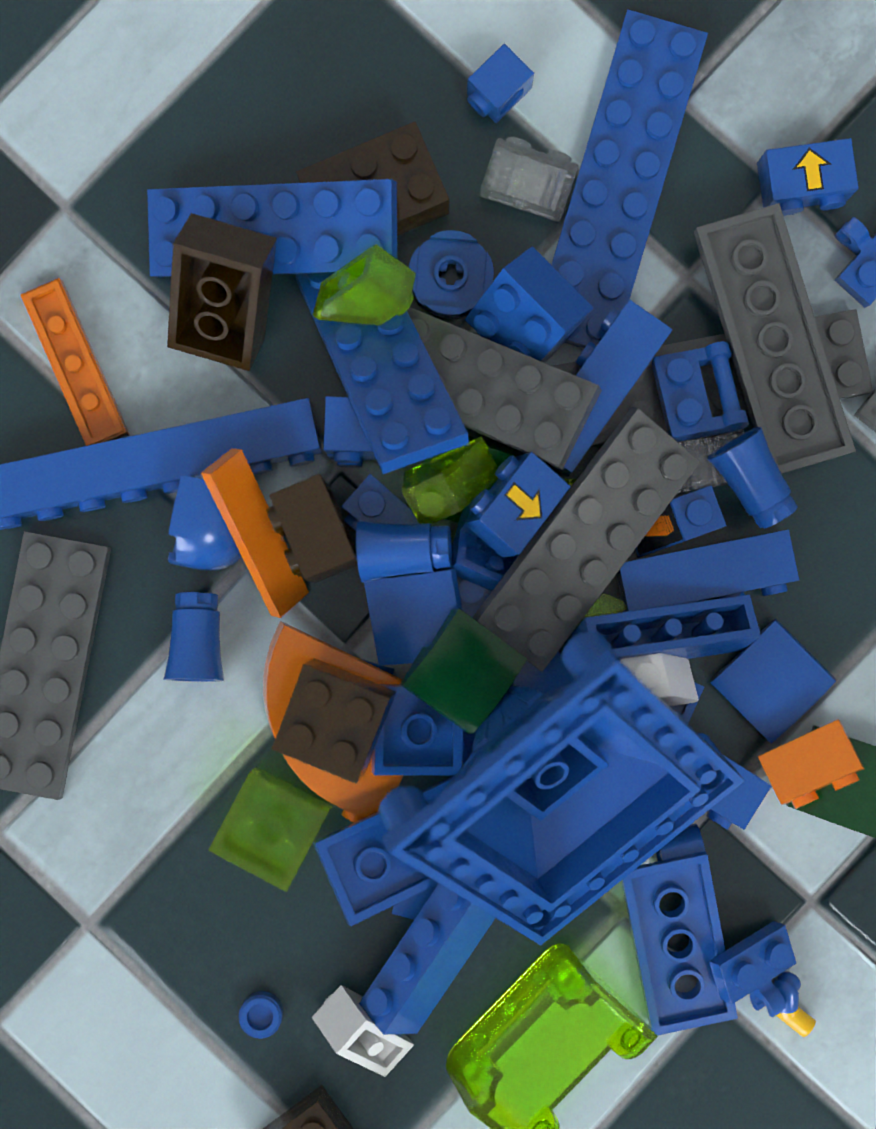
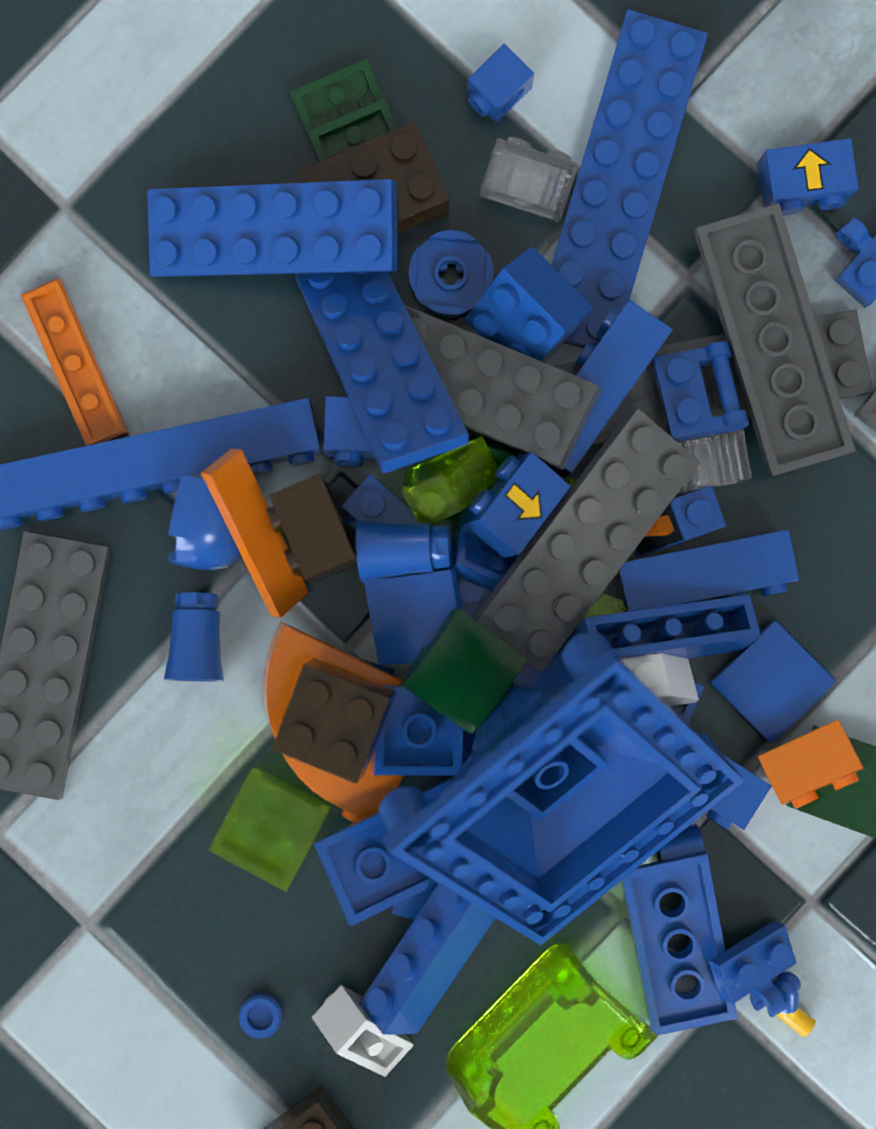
(220, 291): dark brown brick -> none
(342, 110): none -> dark green slope
(366, 290): clear neon green slope -> none
(754, 477): blue plant -> none

